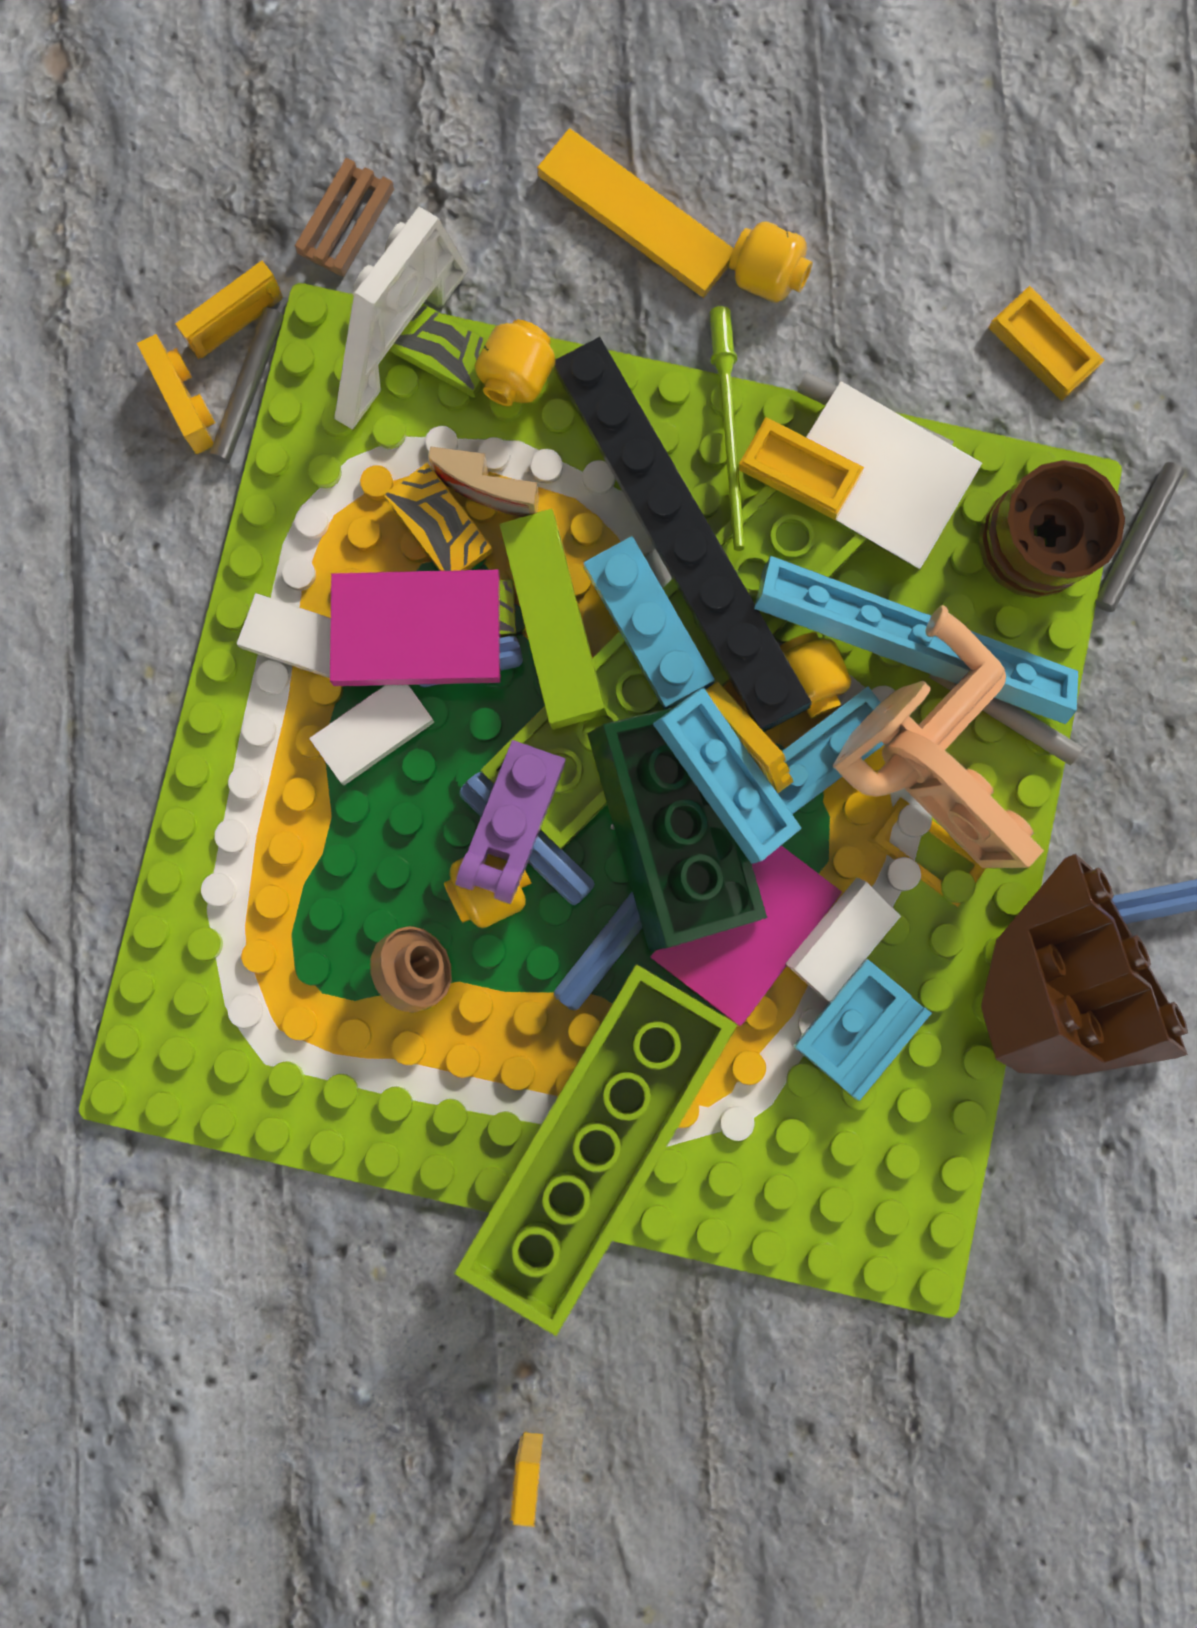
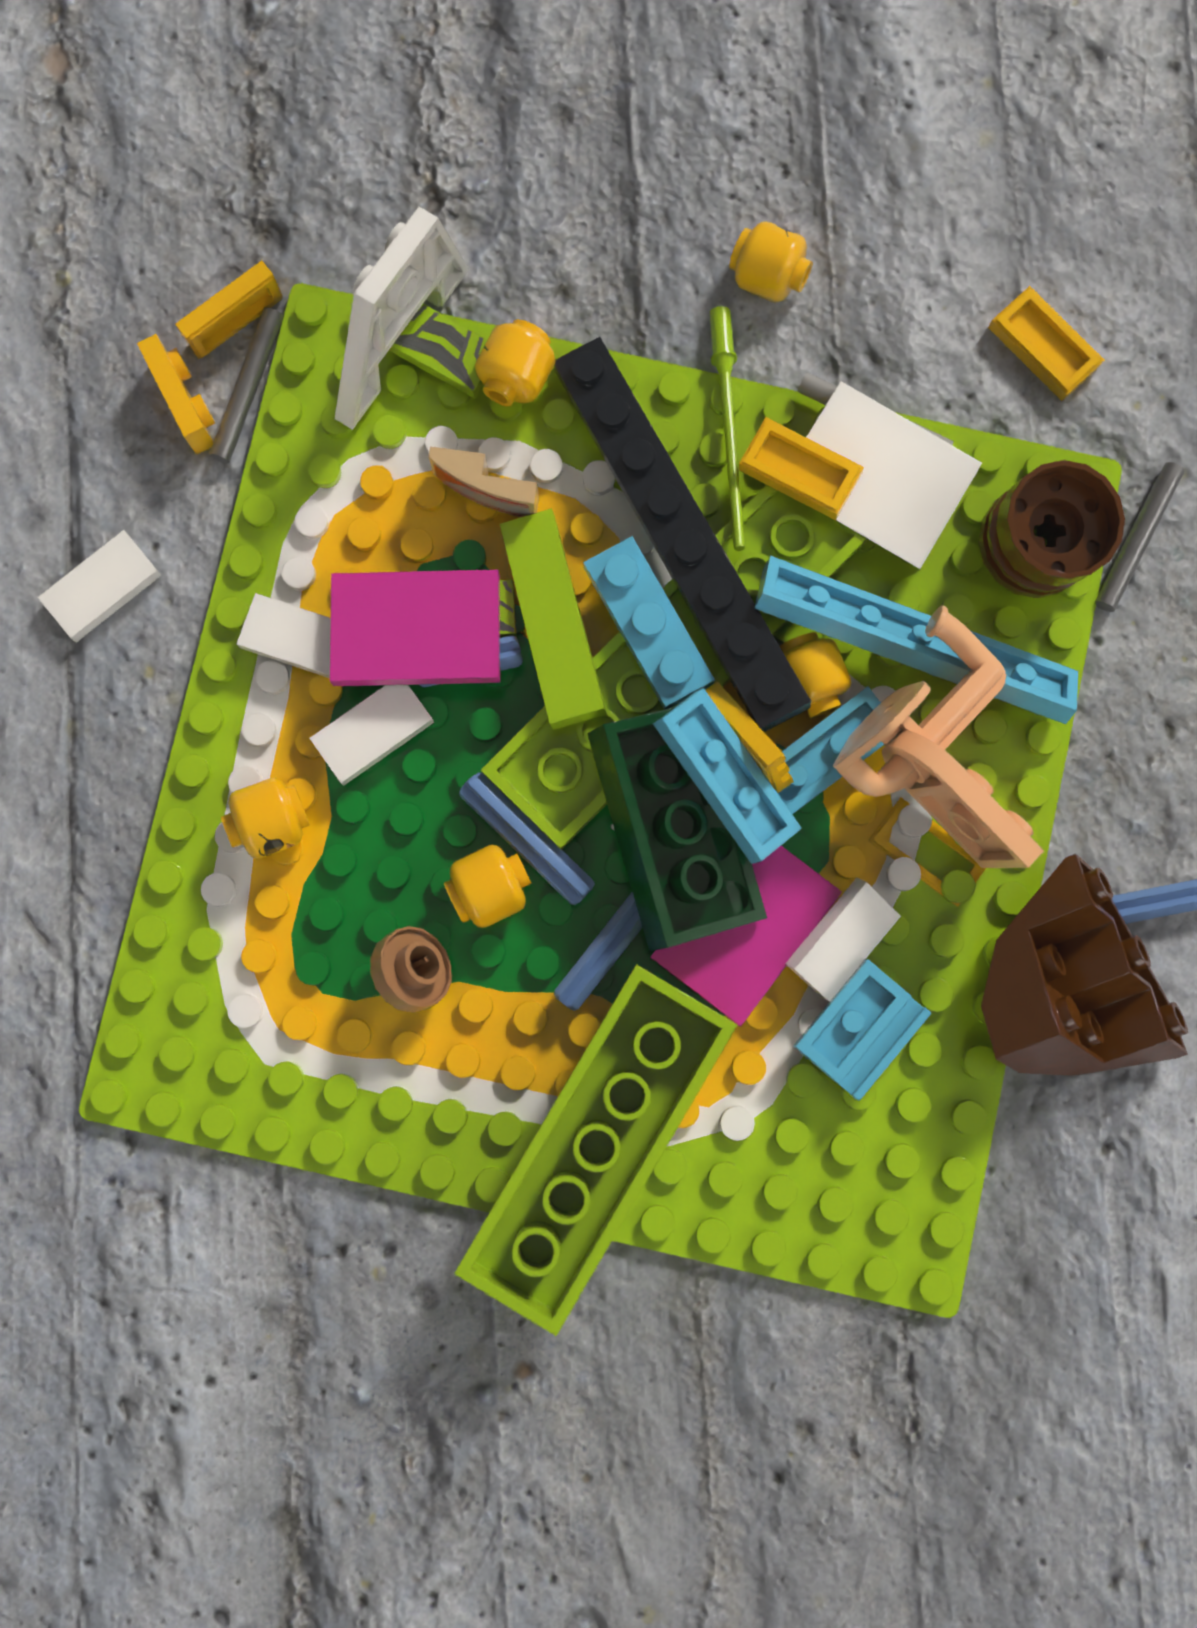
(99, 586): none -> white tile
(265, 818): none -> yellow head
(364, 180): medium nougat tile -> none
(437, 521): tile -> none
(511, 820): medium lavender plate -> none
(526, 1479): yellow tile -> none
(636, 212): yellow tile -> none
(1028, 726): light grey bar -> none

